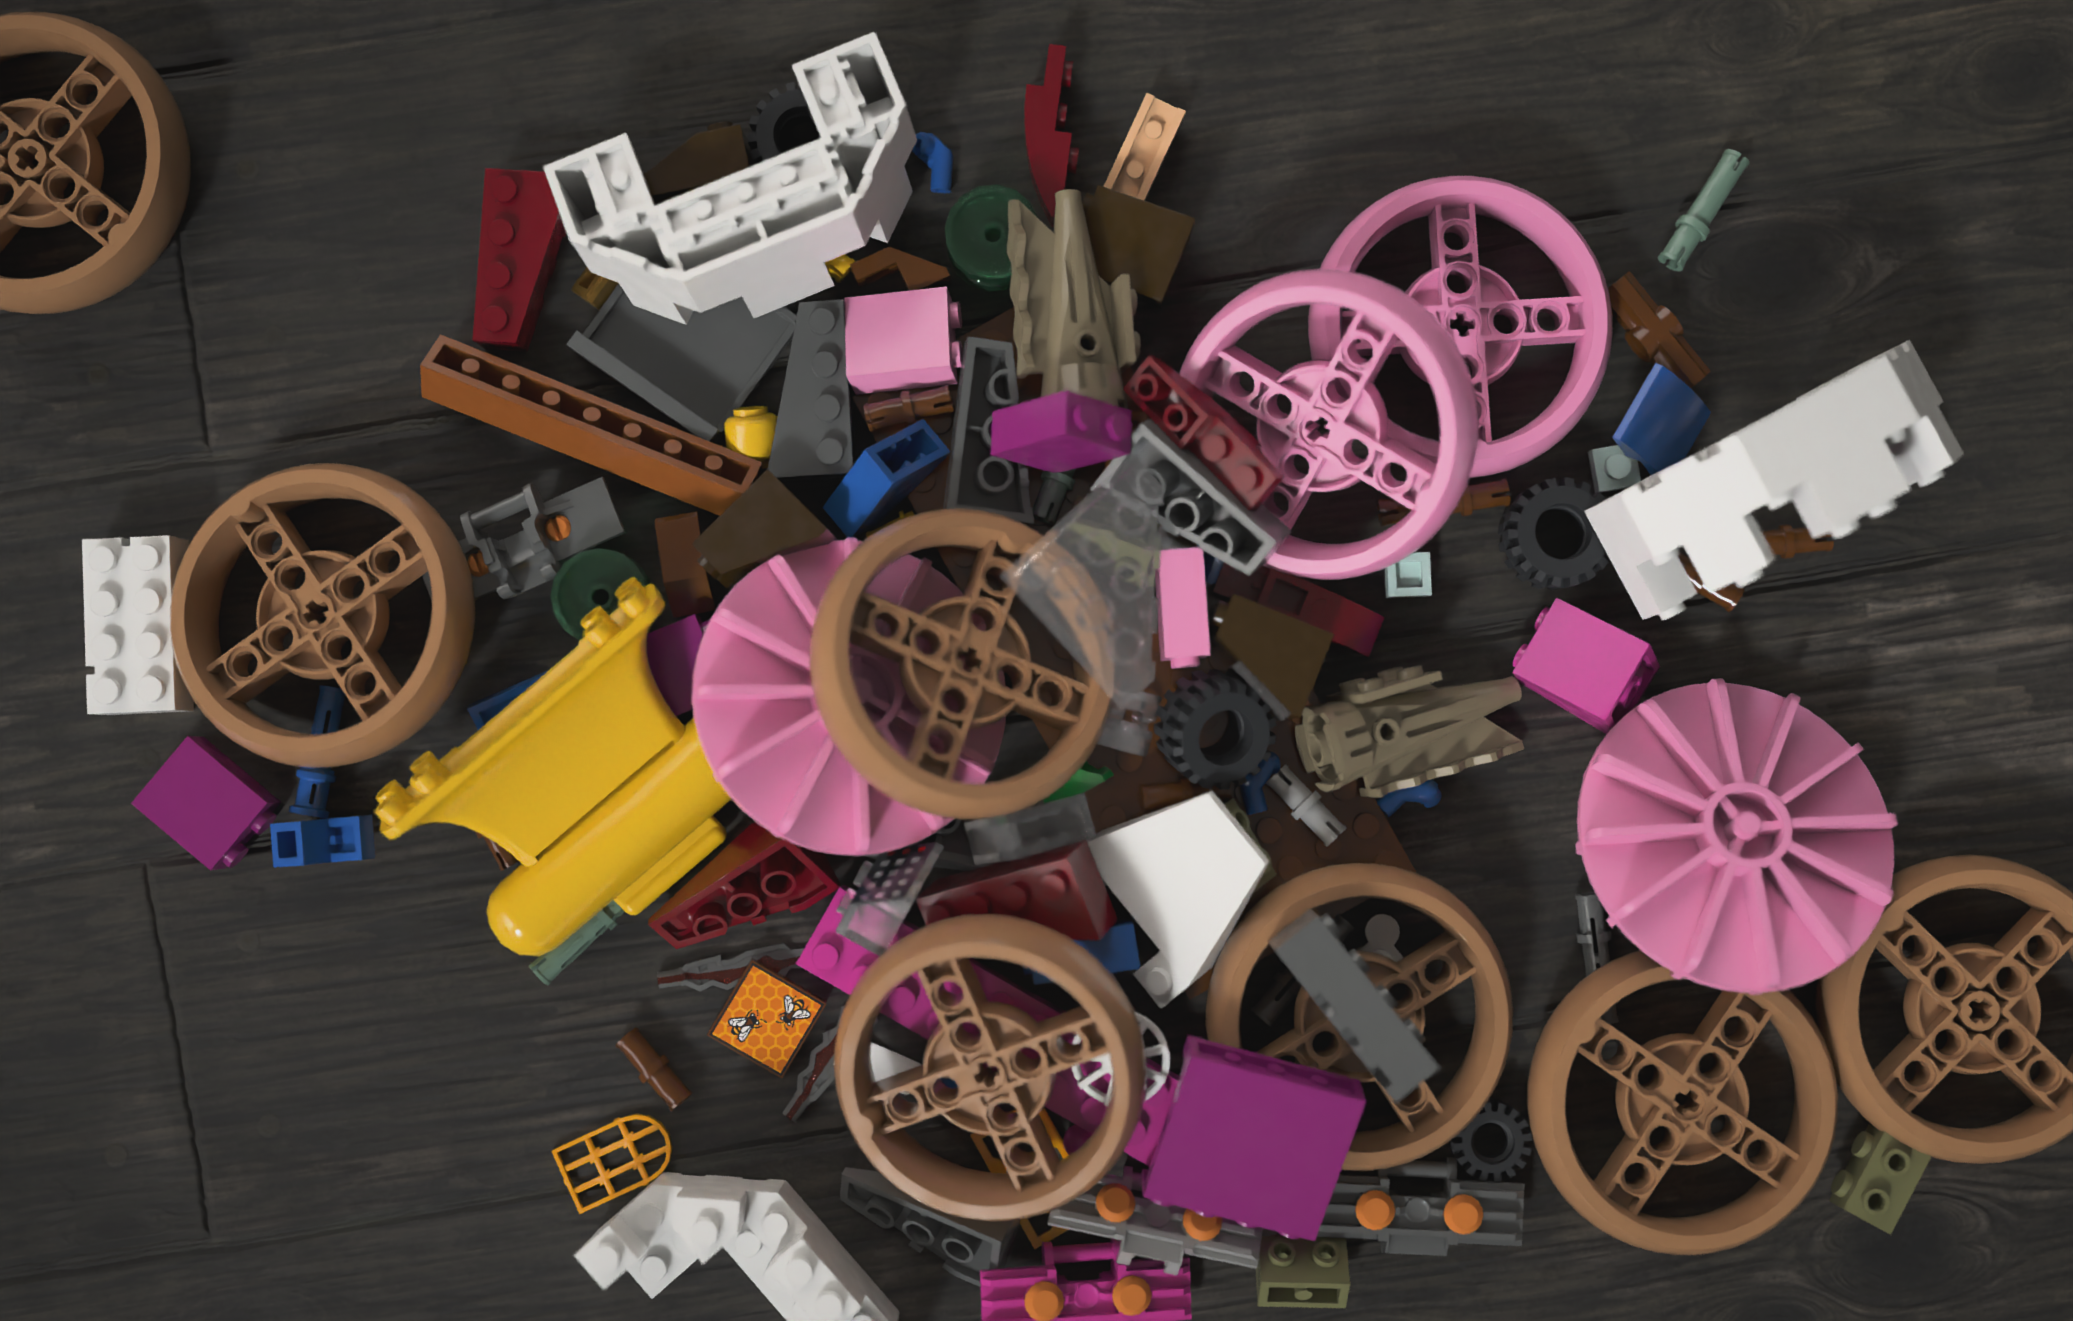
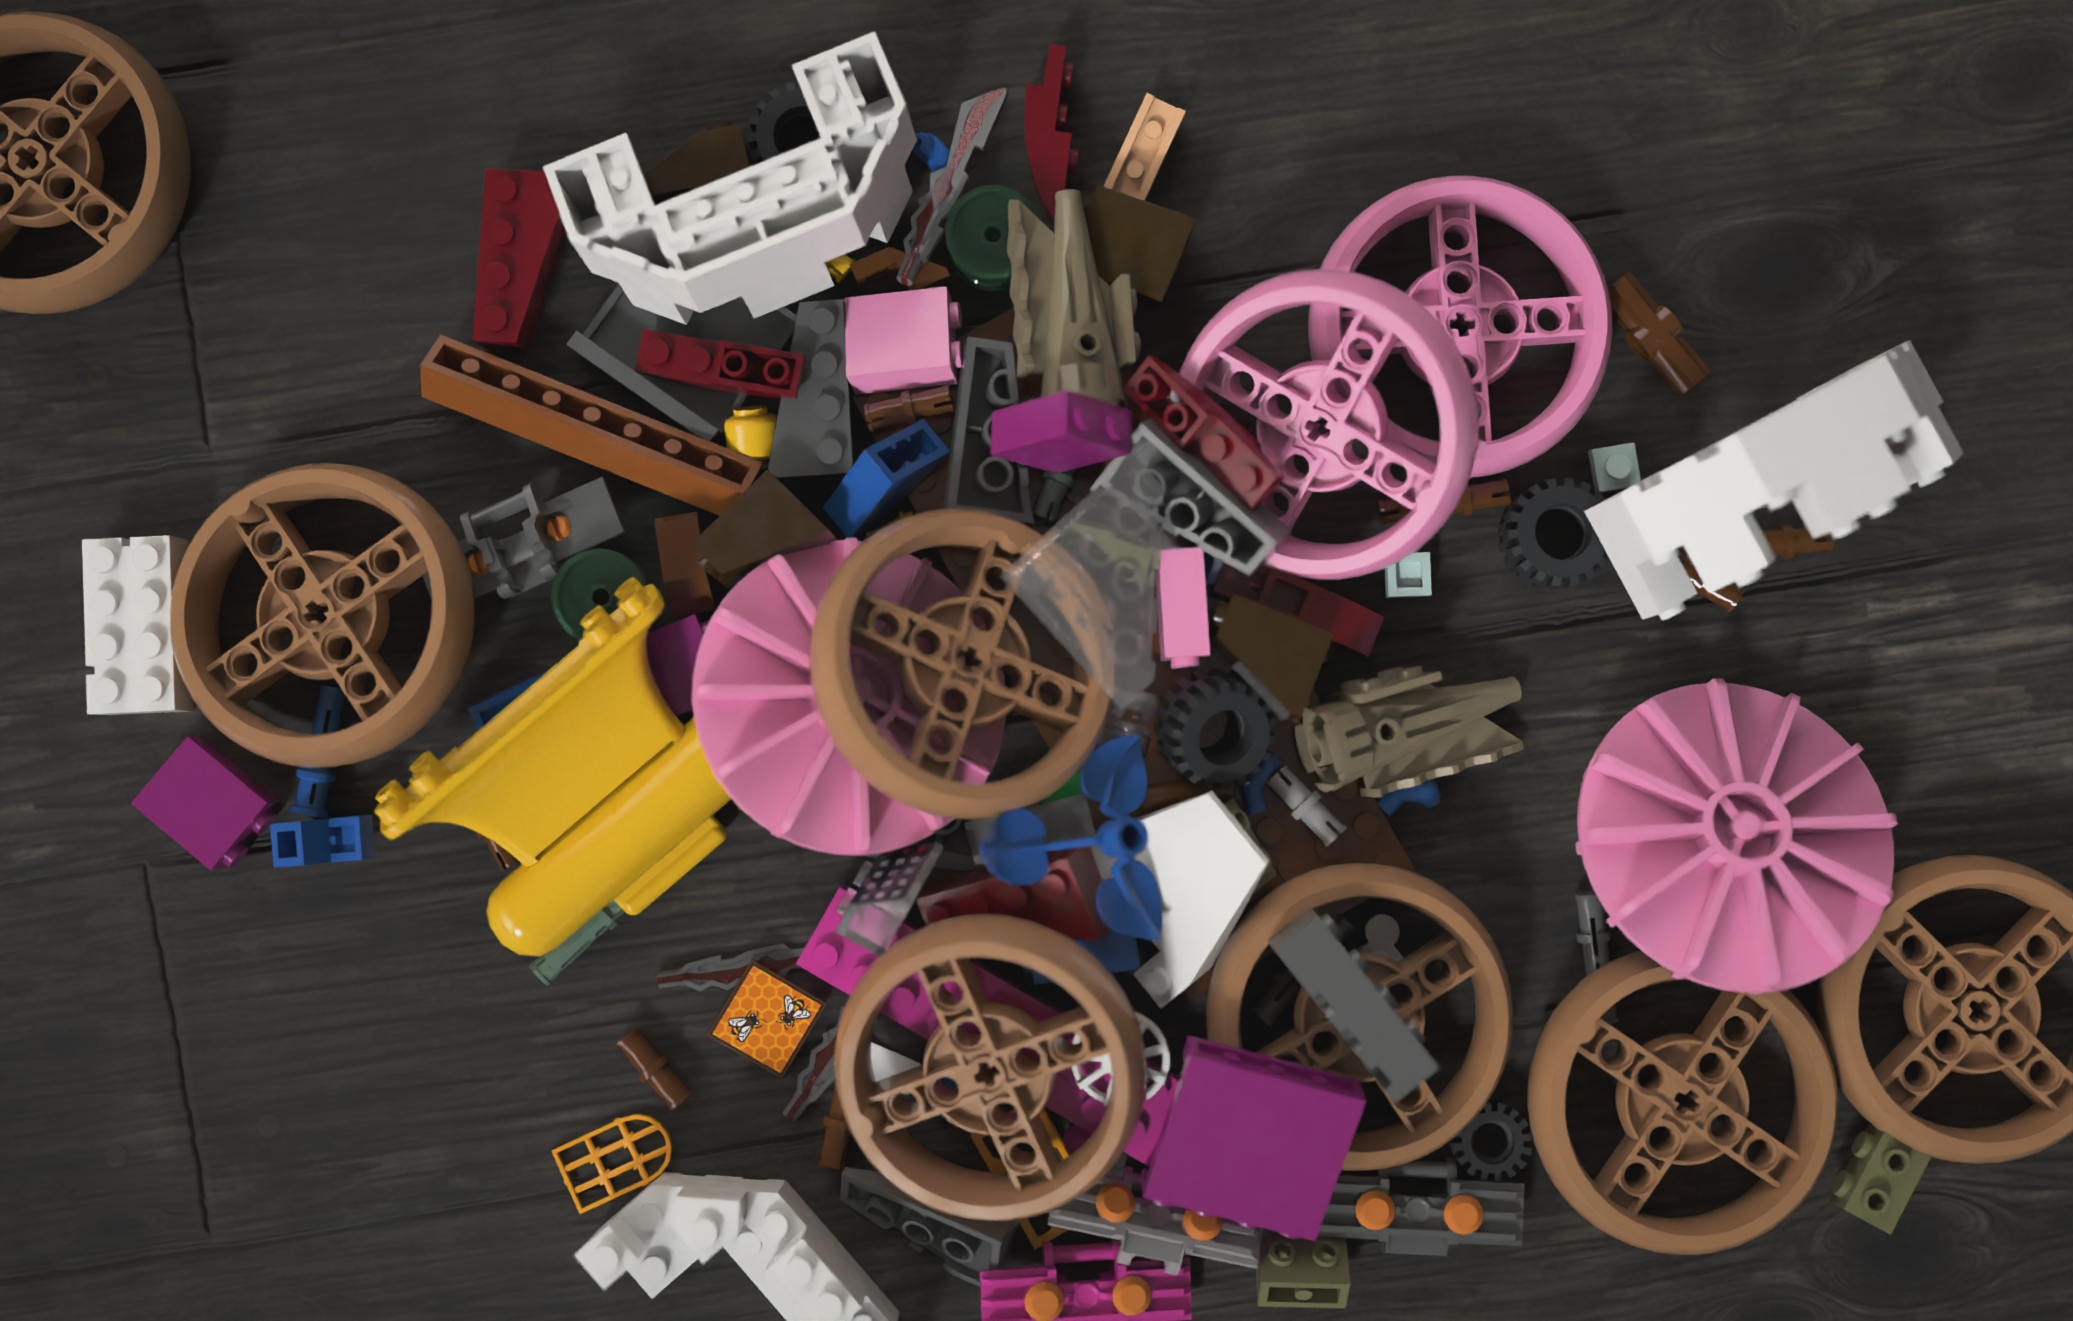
(594, 288): pearl gold slope -> none
(720, 365): none -> dark red slope
(745, 884): dark red wedge -> none
(836, 1137): none -> reddish brown pin
(947, 184): none -> dark grey sword
(1117, 778): none -> blue plant
(1585, 665): dark pink slope -> none
(1661, 421): blue slope -> none
(1694, 224): sand green pin -> none

